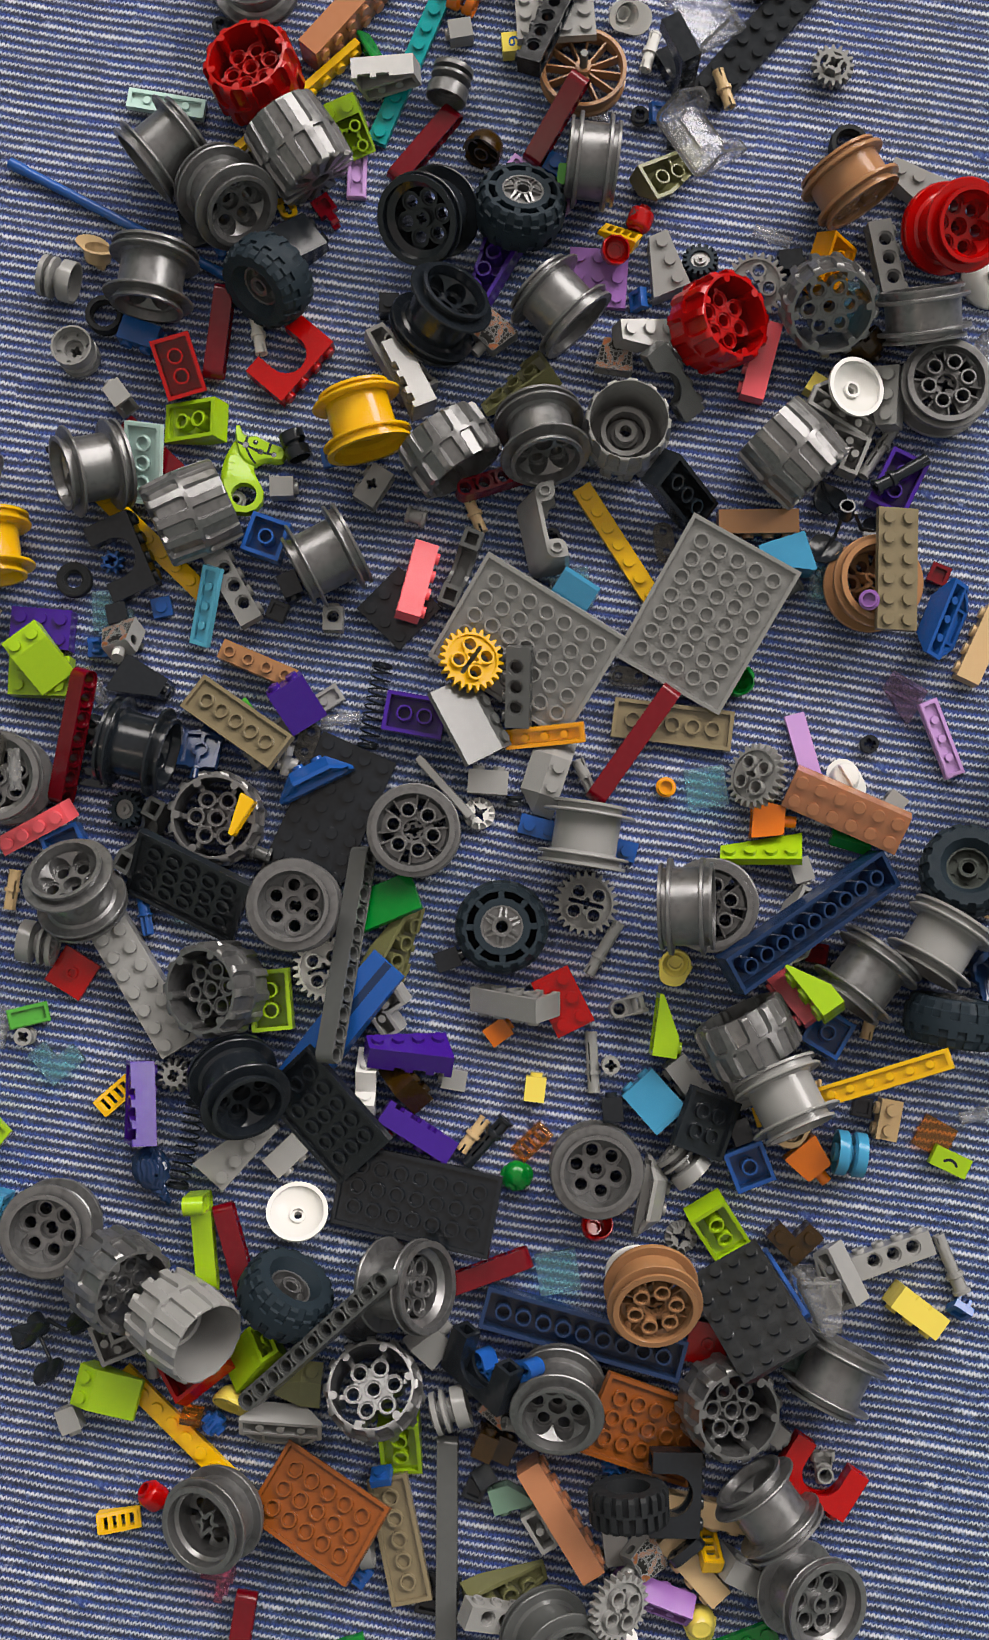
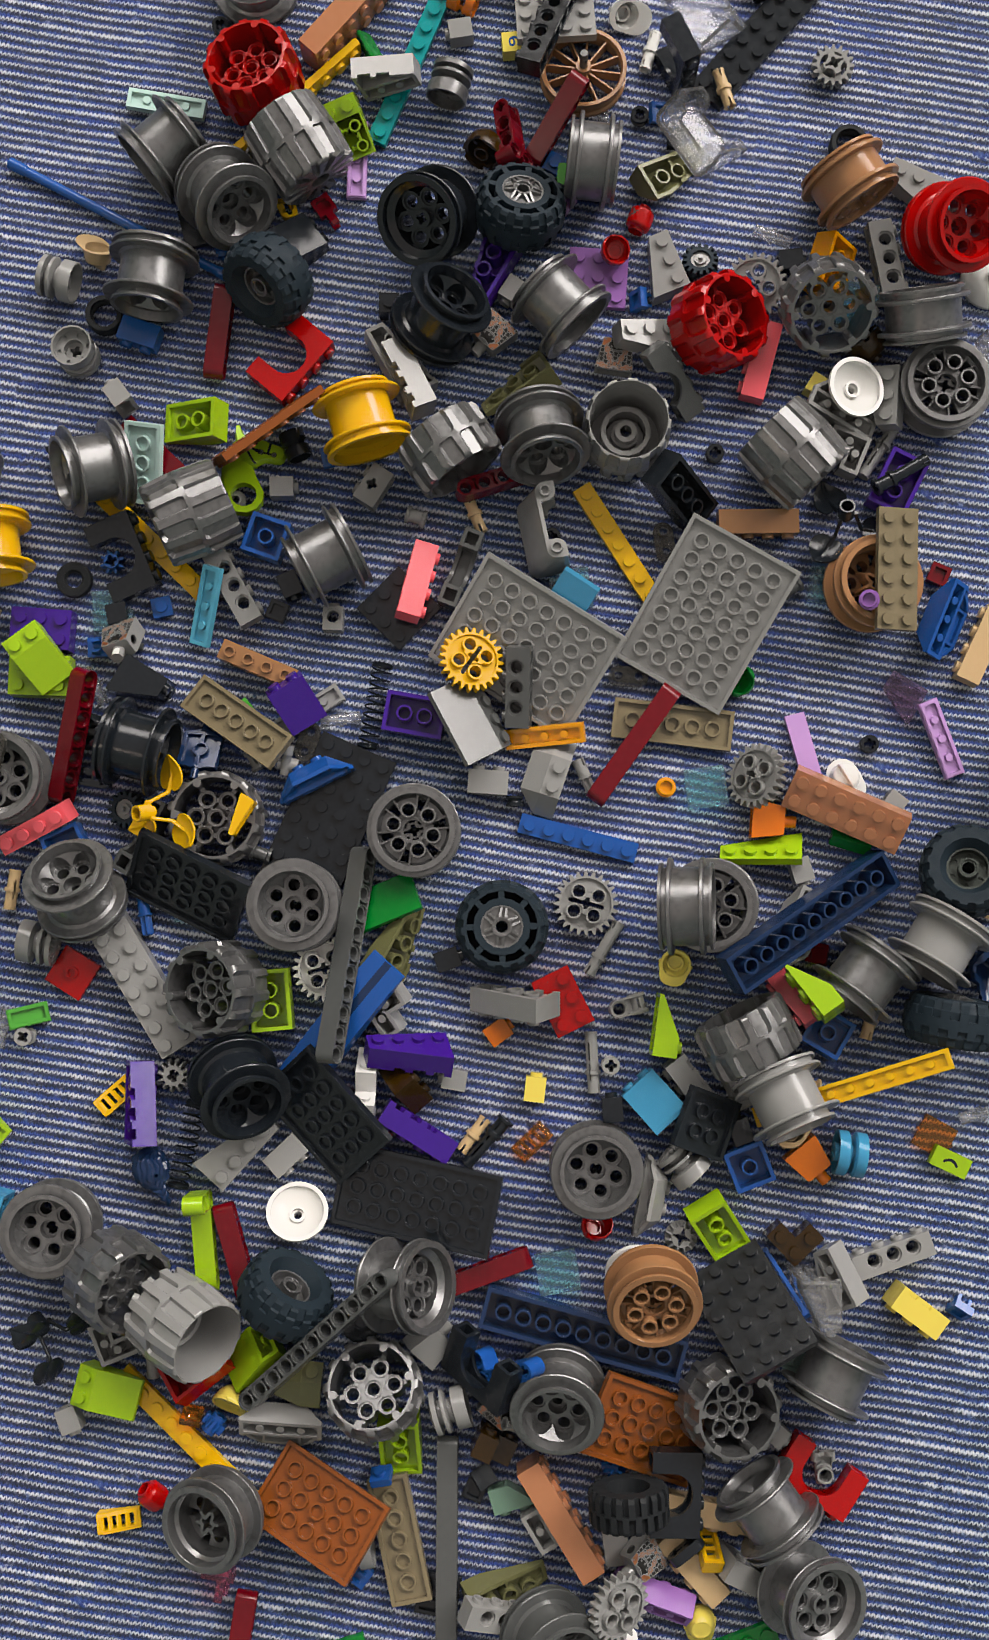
(14, 769): clear pin -> none
(53, 1066): clear light blue plate -> none
(145, 815): none -> yellow plant
(178, 365): red brick -> none
(258, 336): white pin -> none
(267, 427): none -> dark orange plate
(427, 142): dark red beam -> none
(446, 789): light grey tile -> none
(488, 816): white gear -> none
(508, 290): none -> light grey brick
(510, 134): none -> dark red piece
(517, 1175): green hair -> none
(585, 834): light grey wheel -> none
(633, 237): yellow slope -> none
(702, 1342): red plate -> none
(719, 457): none -> black bush
(793, 551): dark azure slope -> none
(862, 1107): black tile -> none
(886, 1119): tan bracket -> none
(953, 1274): light grey pin -> none

